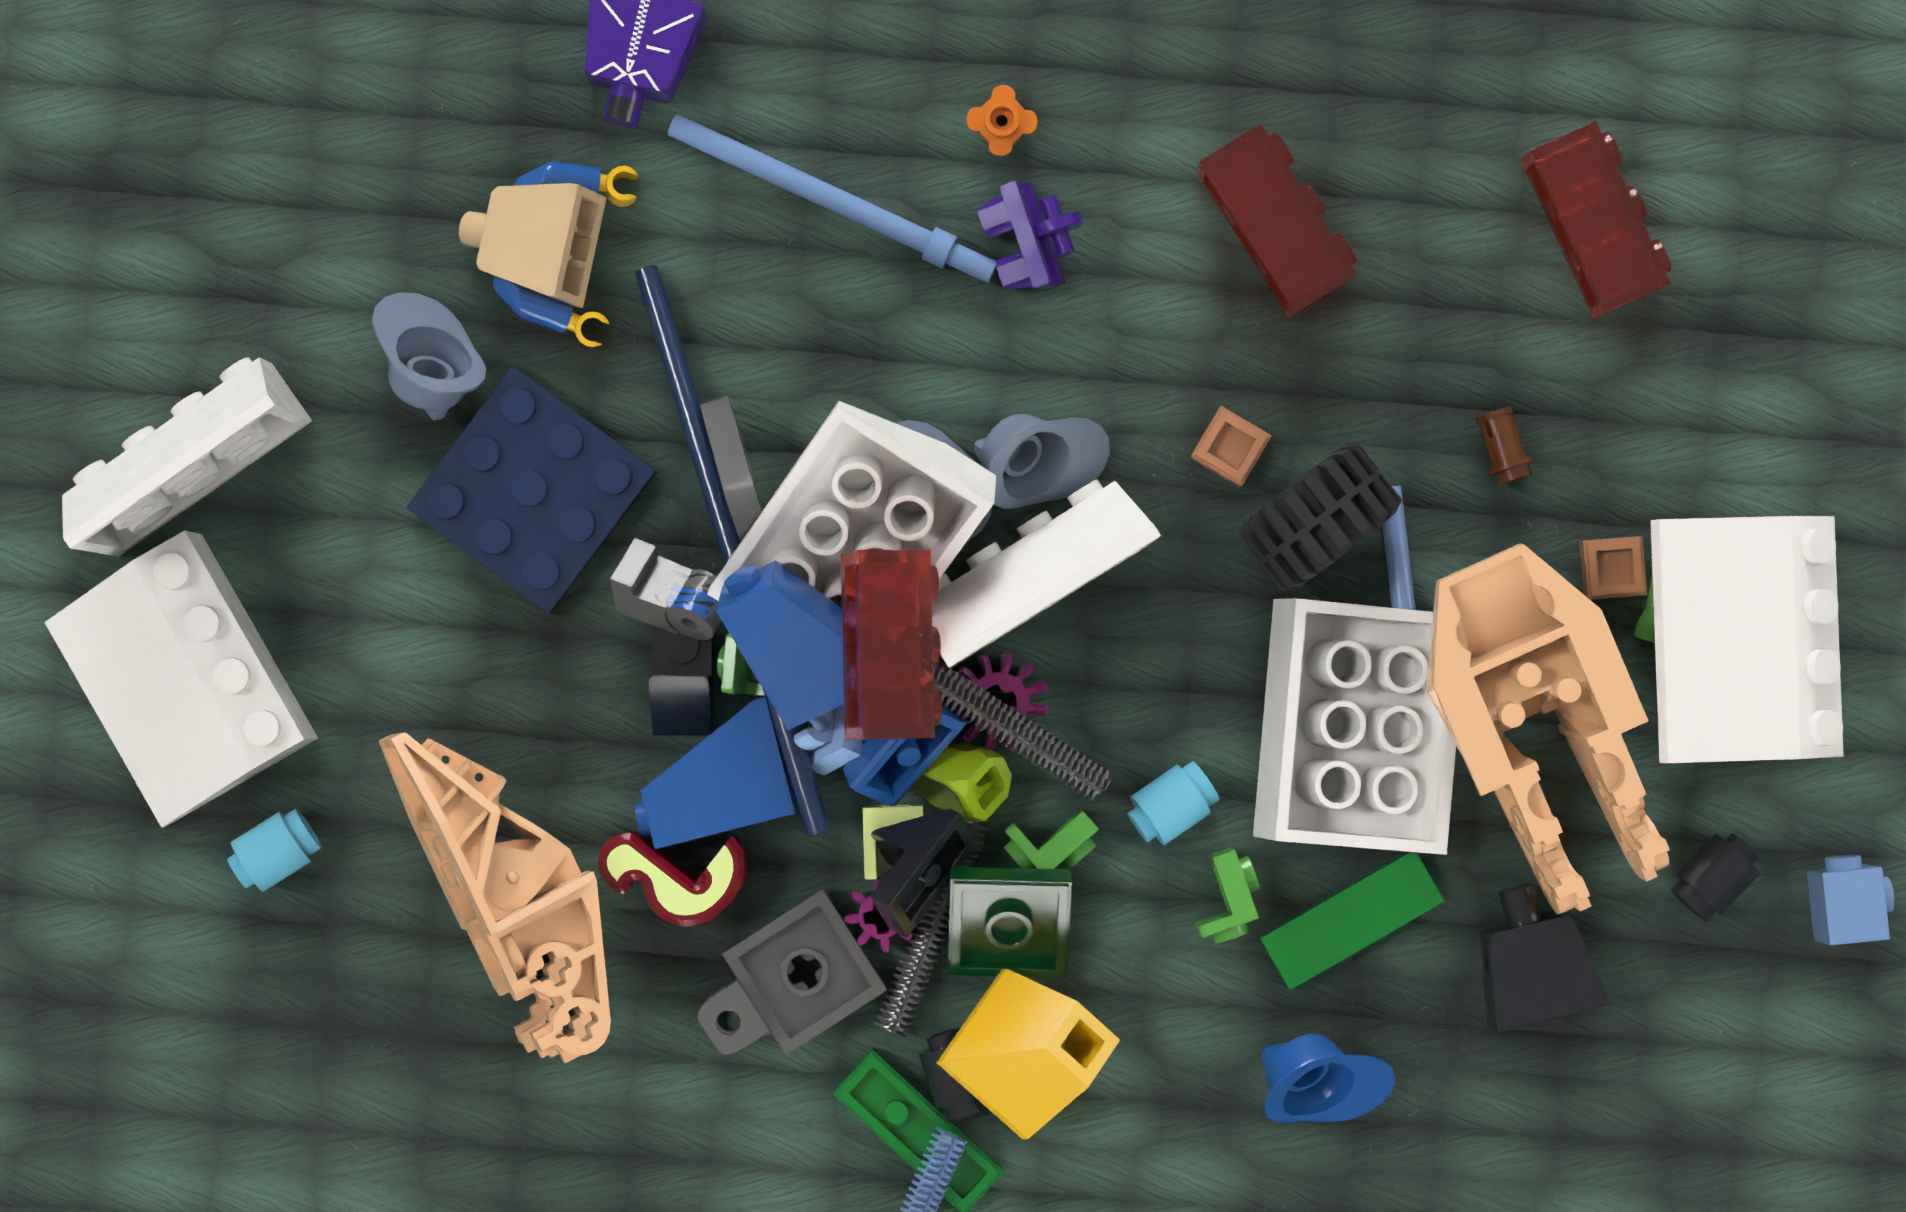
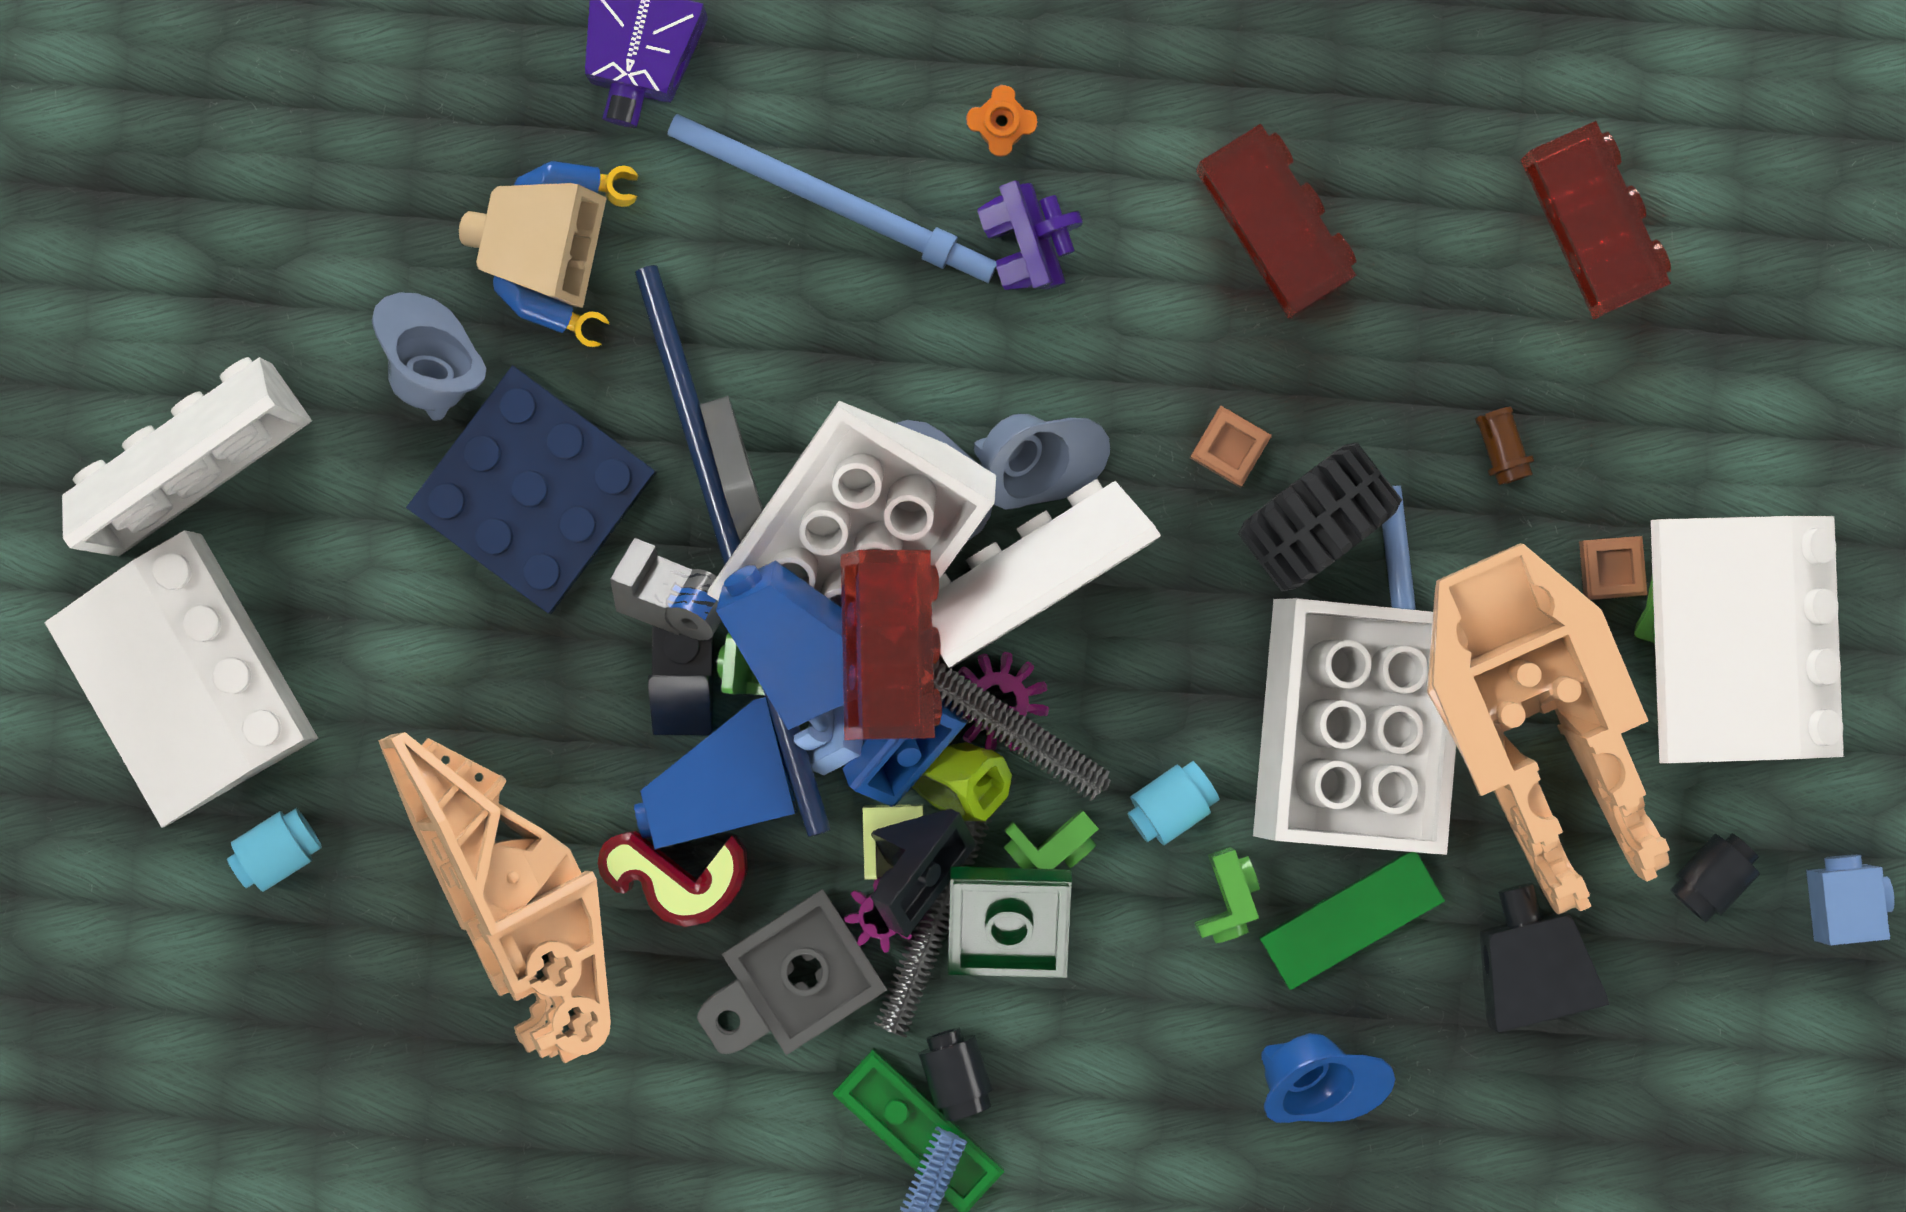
(1027, 1052): yellow slope -> none

